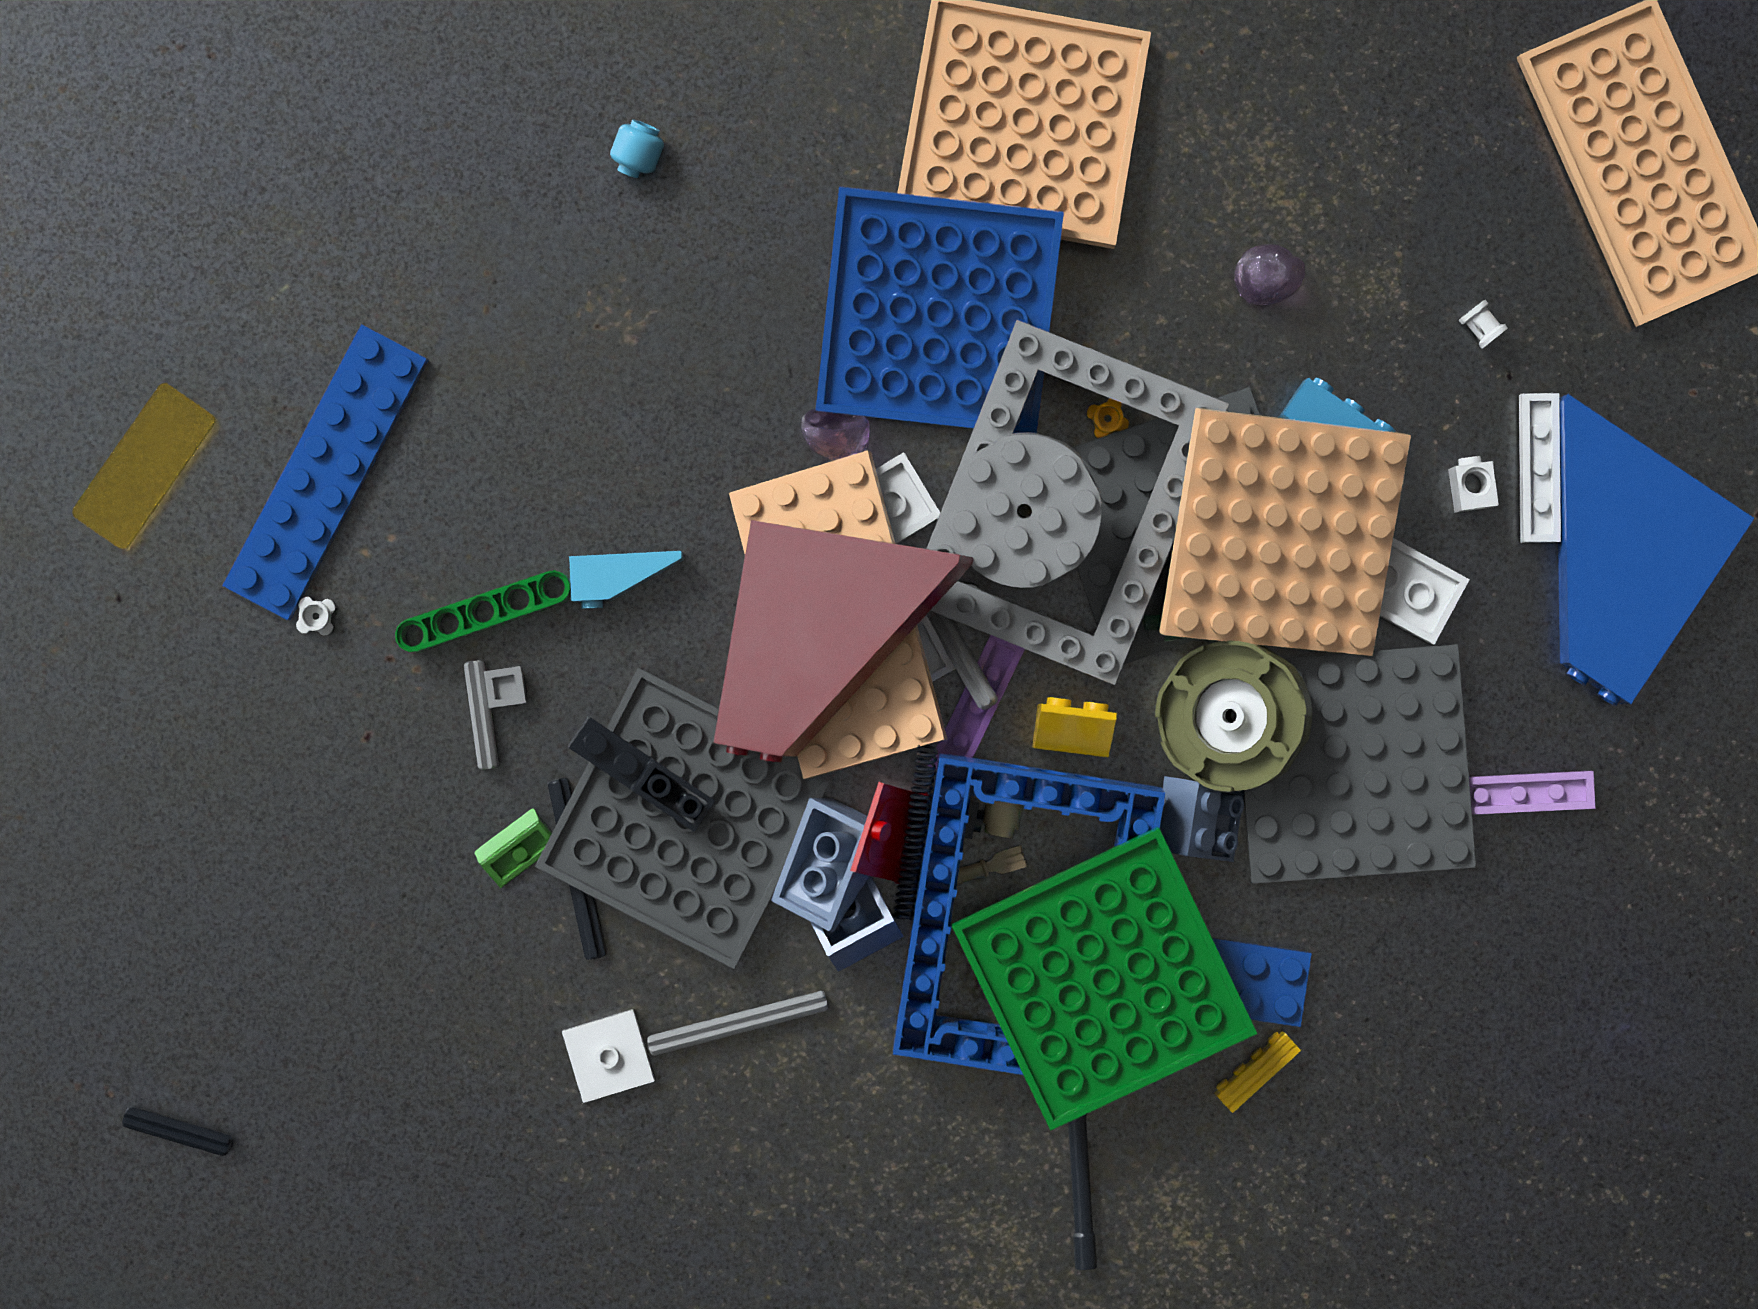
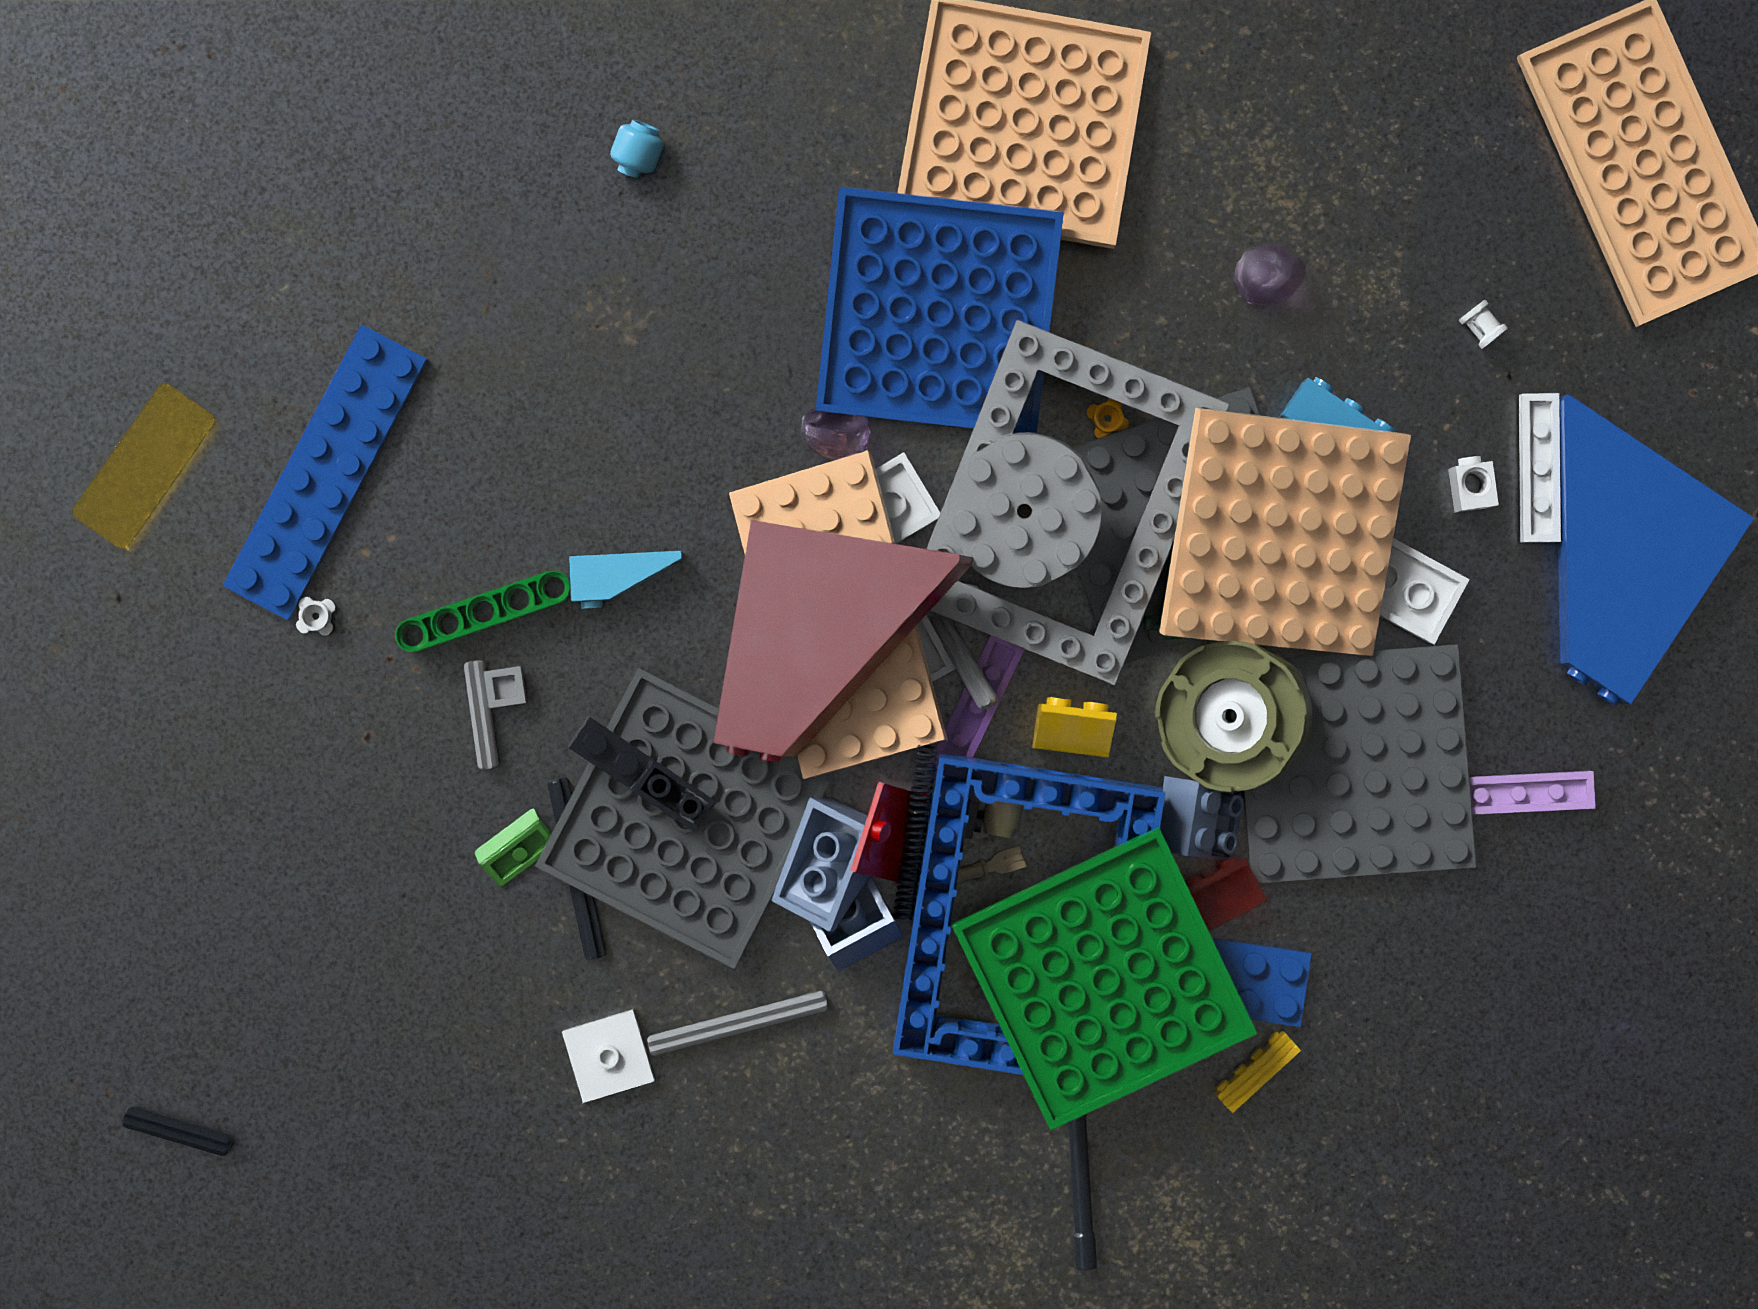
(1226, 893): none -> clear red bracket

